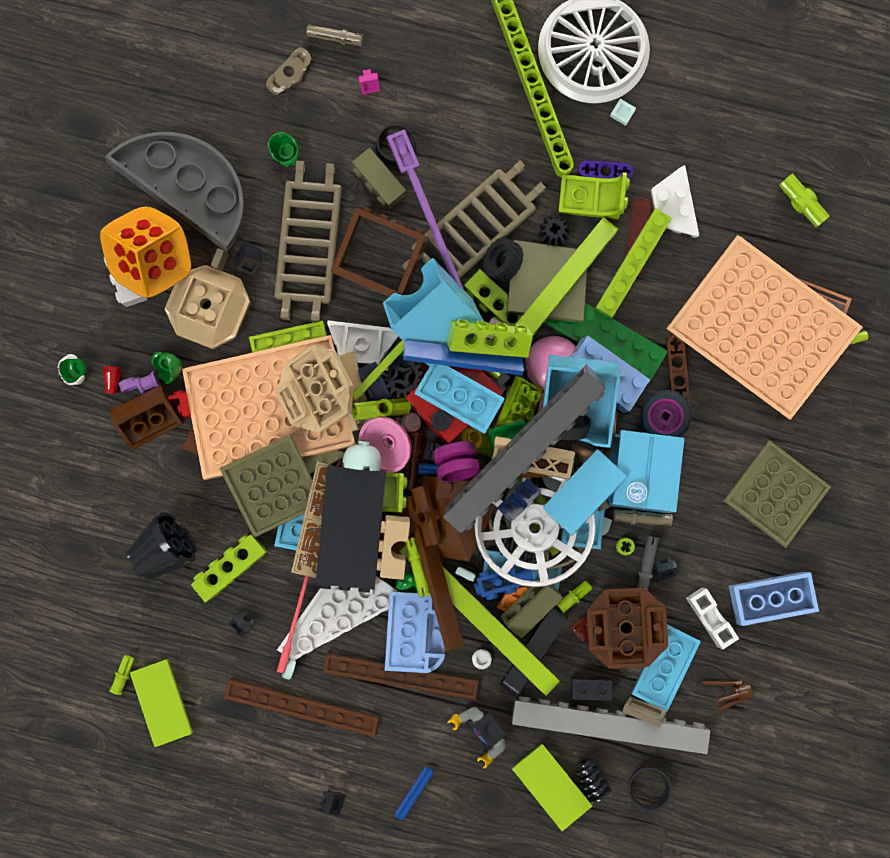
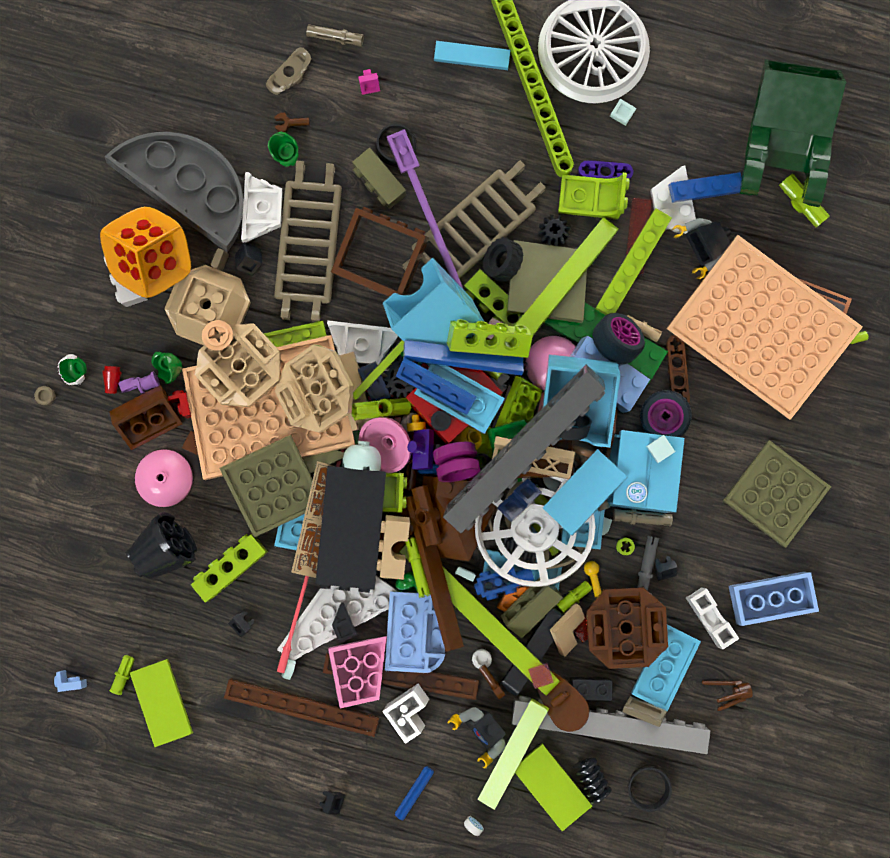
(44, 395): none -> dark tan tile
(72, 684): none -> light blue bracket
(176, 481): none -> bright pink dish
(210, 332): none -> light nougat gear
(243, 387): none -> tan piece
(260, 208): none -> white wing
(290, 122): none -> reddish brown bar
(343, 624): none -> black tile
(358, 670): none -> bright pink wedge
(403, 713): none -> white brick
(416, 424): none -> yellow tile
(422, 449): none -> dark purple tile
(435, 386): none -> blue plate
(472, 55): none -> medium azure tile
(473, 826): none -> white tile
(492, 682): none -> reddish brown bar
(513, 753): none -> tile
(541, 675): none -> clear pink tile
(563, 629): none -> tan tile
(566, 706): none -> reddish brown shield
(591, 568): none -> yellow bar
(618, 338): none -> black wheel
(648, 331): none -> tan pin
(660, 449): none -> light aqua tile
(705, 187): none -> blue plate
(707, 240): none -> black torso
(793, 125): none -> dark green piece

